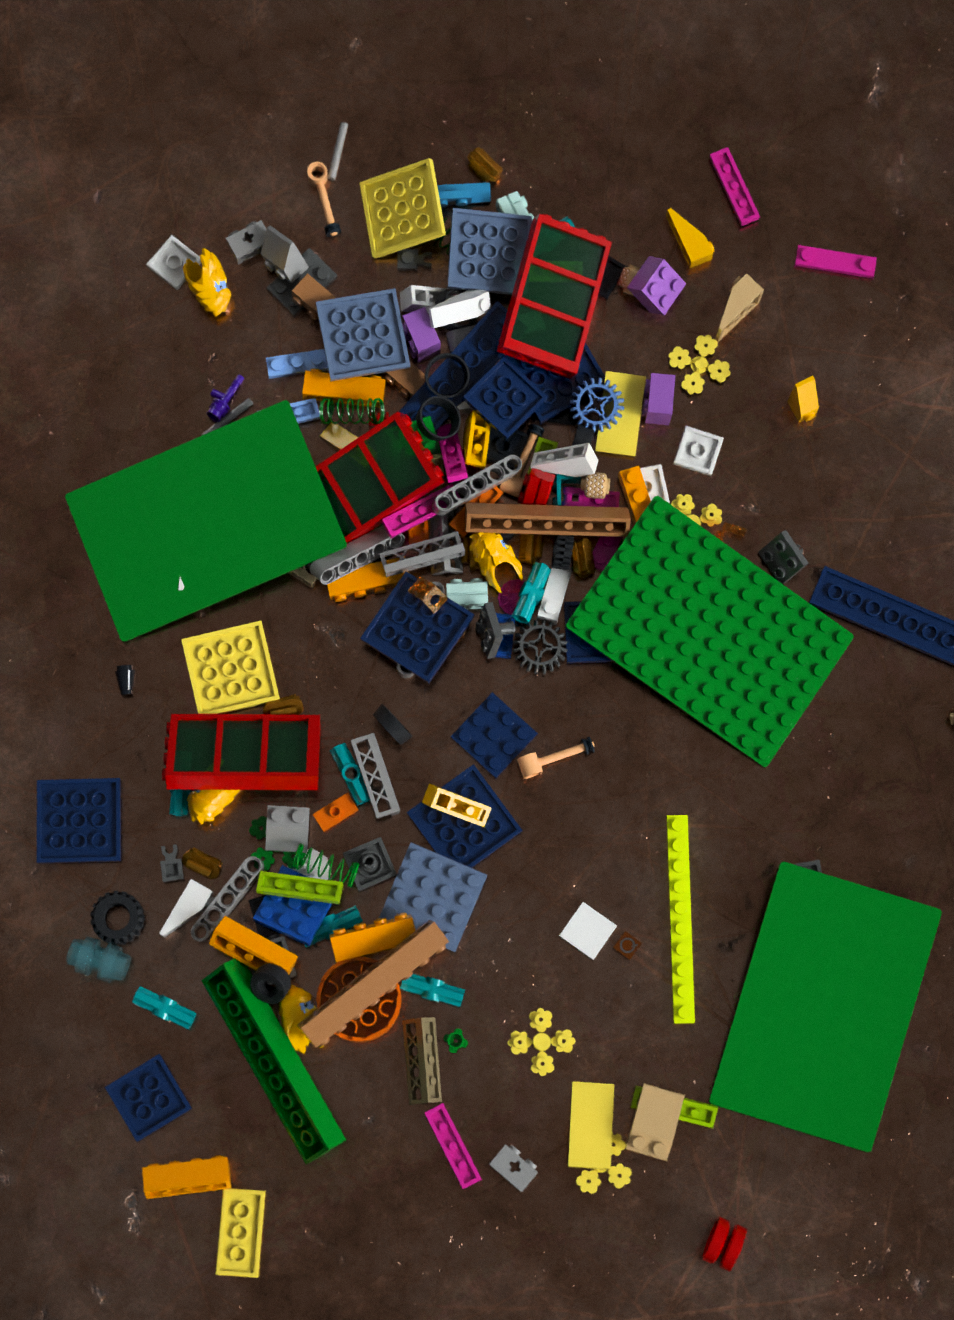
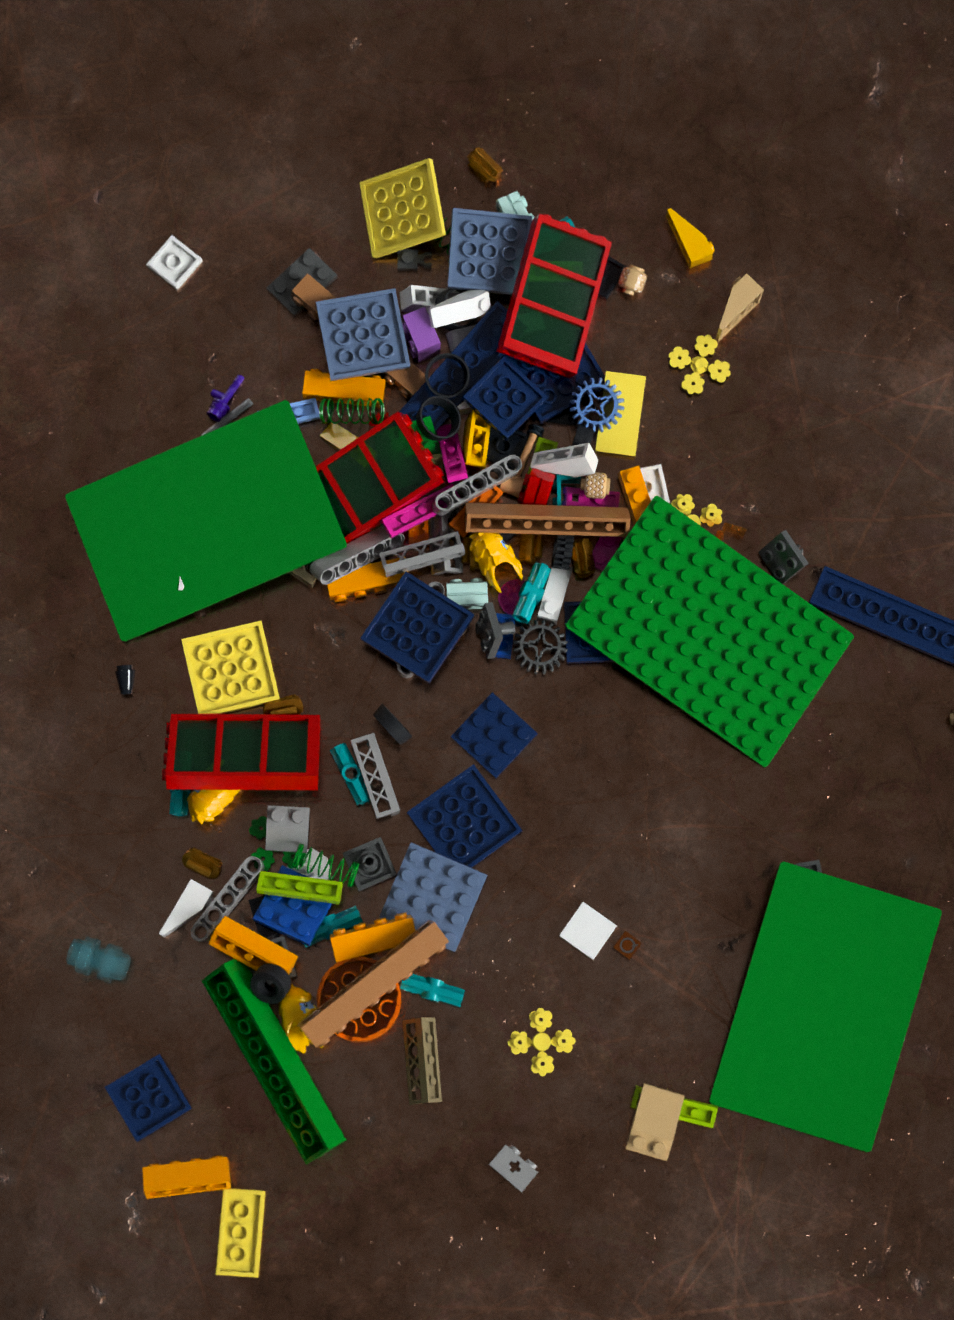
(79, 820): dark blue plate -> none
(104, 905): black tyre -> none
(164, 1007): teal piece -> none
(171, 868): dark grey plate -> none
(208, 282): yellow head -> none
(242, 249): light grey brick -> none
(282, 256): light grey slope -> none
(296, 363): light blue plate -> none
(332, 228): light nougat piece -> none
(335, 812): orange plate -> none
(337, 151): light grey bar -> none
(425, 590): clear orange bracket -> none
(453, 1146): dark pink plate -> none
(456, 805): yellow slope -> none
(457, 1034): green plate -> none
(464, 194): dark azure bracket -> none
(532, 765): light nougat piece -> none
(591, 1125): light yellow tile -> none
(592, 1175): light yellow plant -> none
(656, 285): medium lavender brick -> none
(659, 401): medium lavender brick -> none
(680, 919): neon yellow plate -> none
(698, 451): white tile -> none
(728, 1245): red wheel -> none
(734, 186): dark pink plate -> none
(804, 399): yellow slope -> none
(835, 261): dark pink plate -> none

